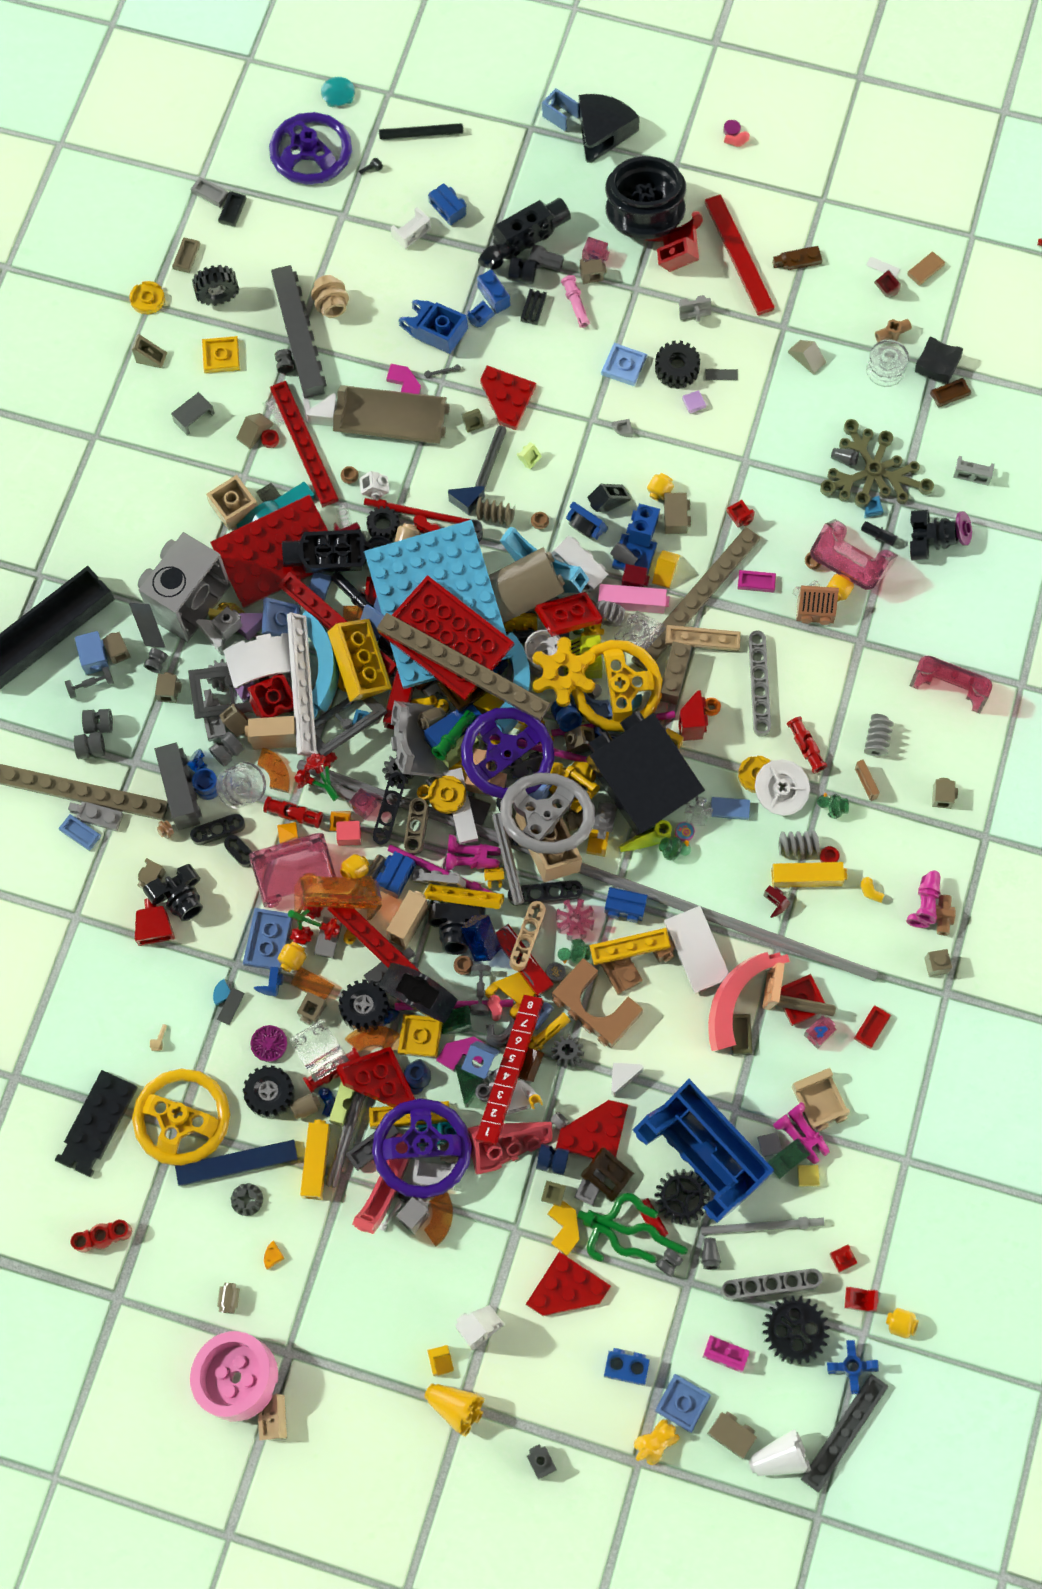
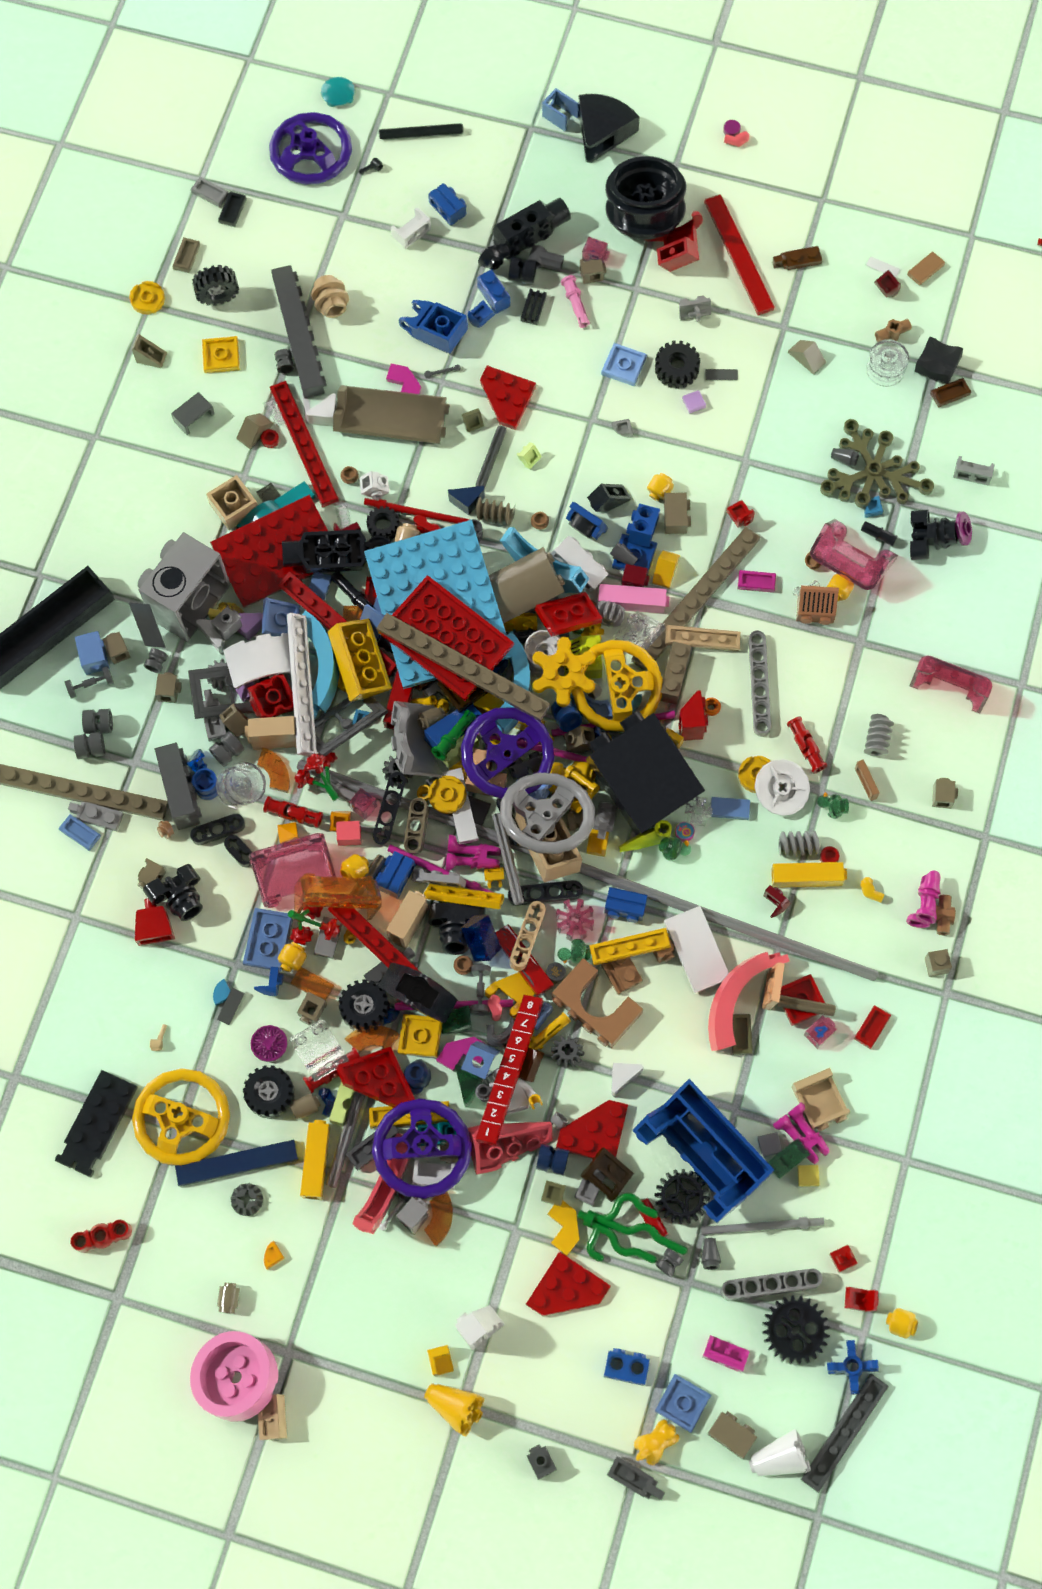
(634, 1479): none -> dark grey hinge

